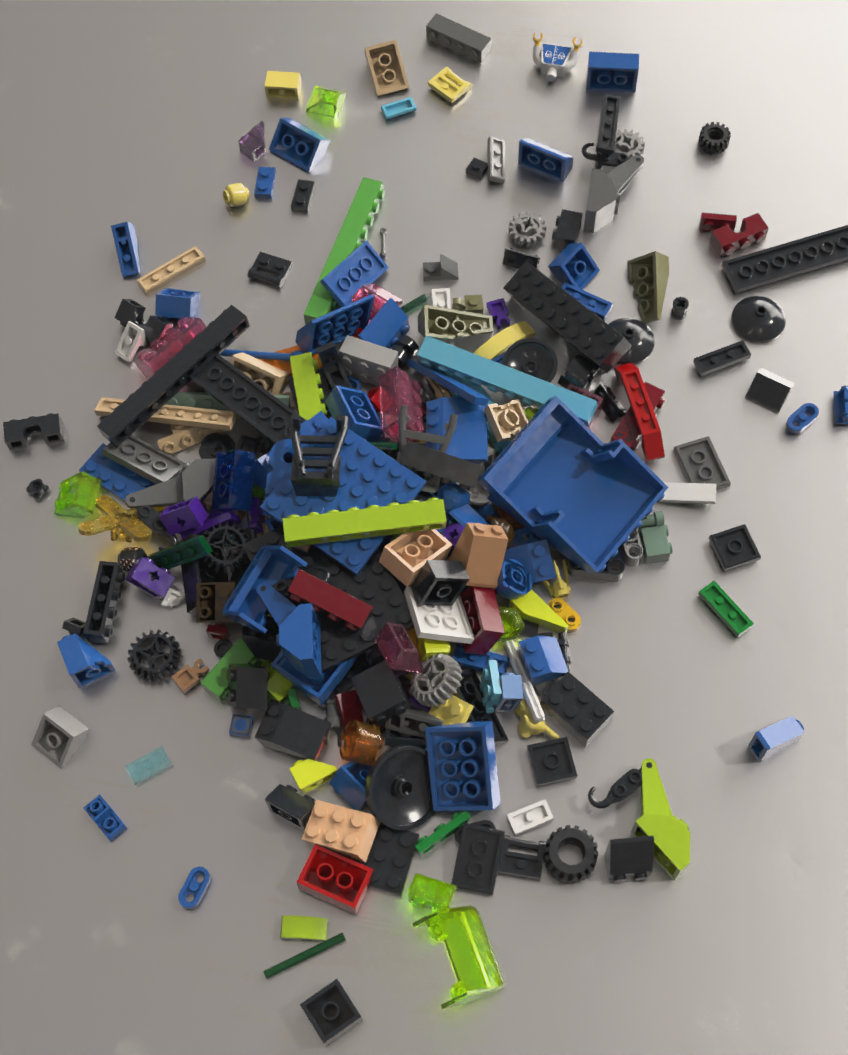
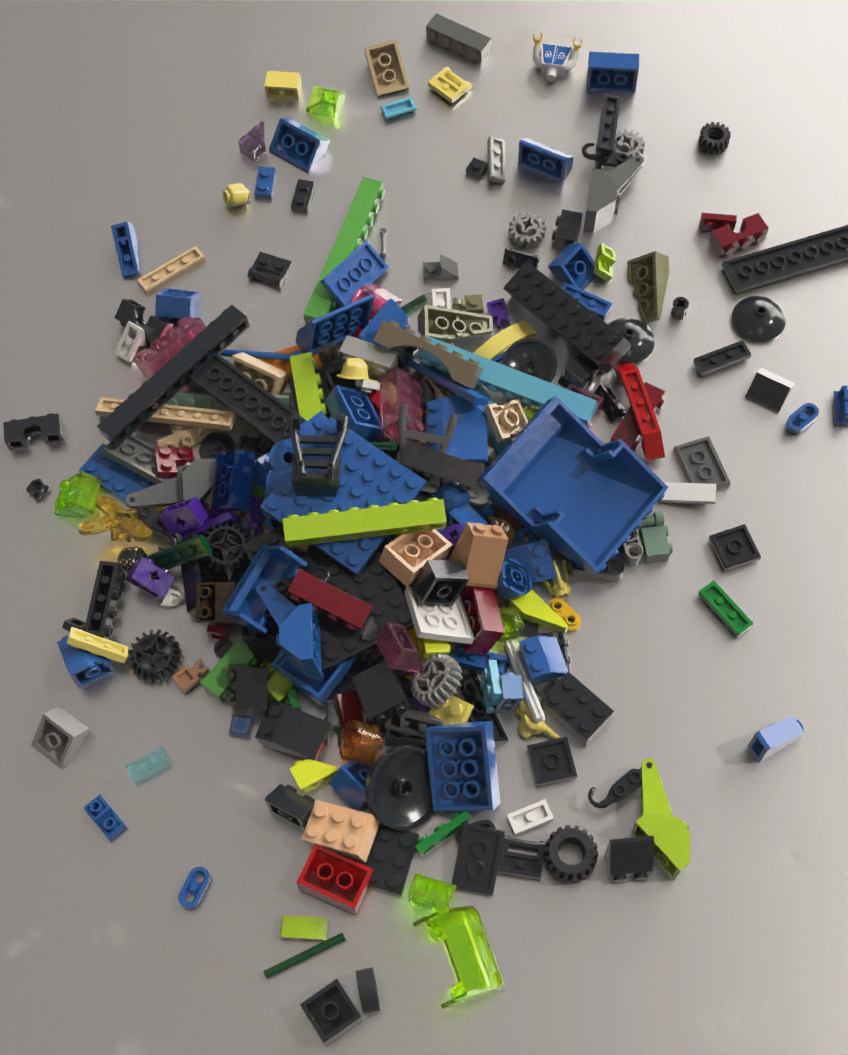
(97, 645): none -> light yellow plate
(168, 457): none -> dark red plate
(355, 369): none -> light yellow piece
(366, 385): none -> white plate
(367, 990): none -> black tyre
(460, 369): none -> dark tan arch
(603, 262): none -> lime slope

